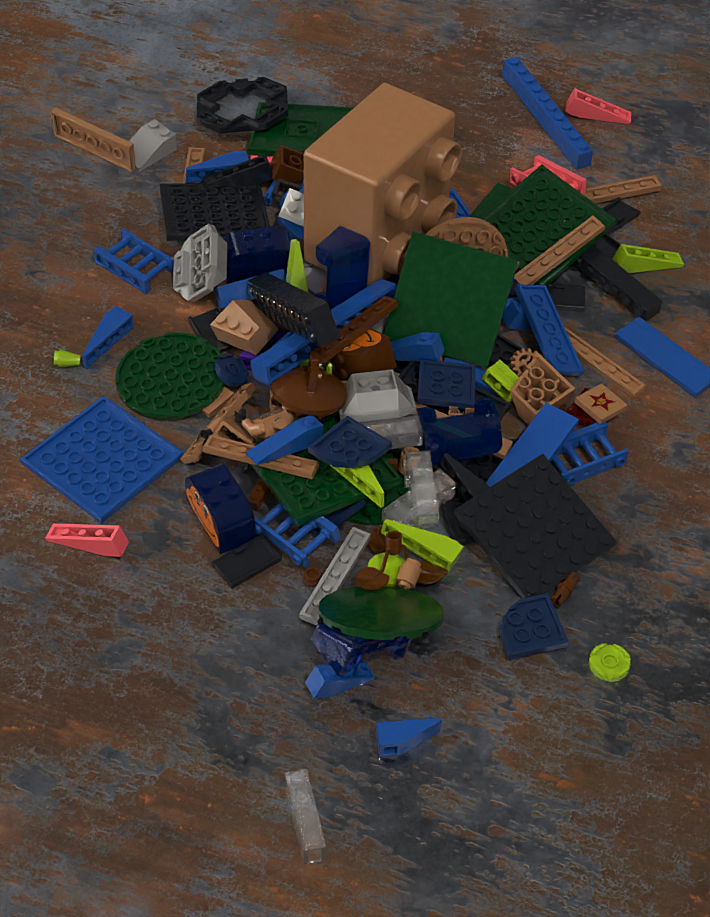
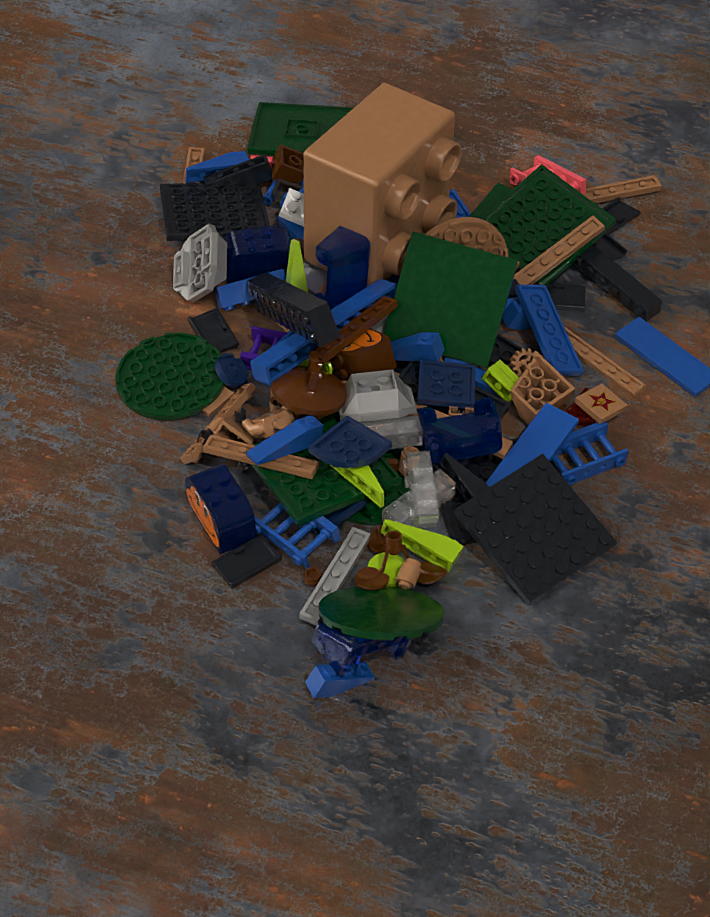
(66, 359): lime cone -> none
(93, 139): medium nougat tile -> none
(97, 539): coral slope -> none
(102, 459): blue tile -> none
(110, 330): blue slope -> none
(129, 273): blue fence -> none
(152, 143): light grey slope -> none
(207, 107): black plate -> none
(244, 326): medium nougat wedge -> none
(258, 495): reddish brown piece -> none
(305, 816): clear brick -> none
(401, 736): blue slope -> none
(532, 628): dark blue plate -> none
(547, 113): blue brick -> none
(565, 589): reddish brown pin -> none
(591, 107): coral slope -> none
(609, 662): lime tile -> none
(641, 259): lime slope -> none

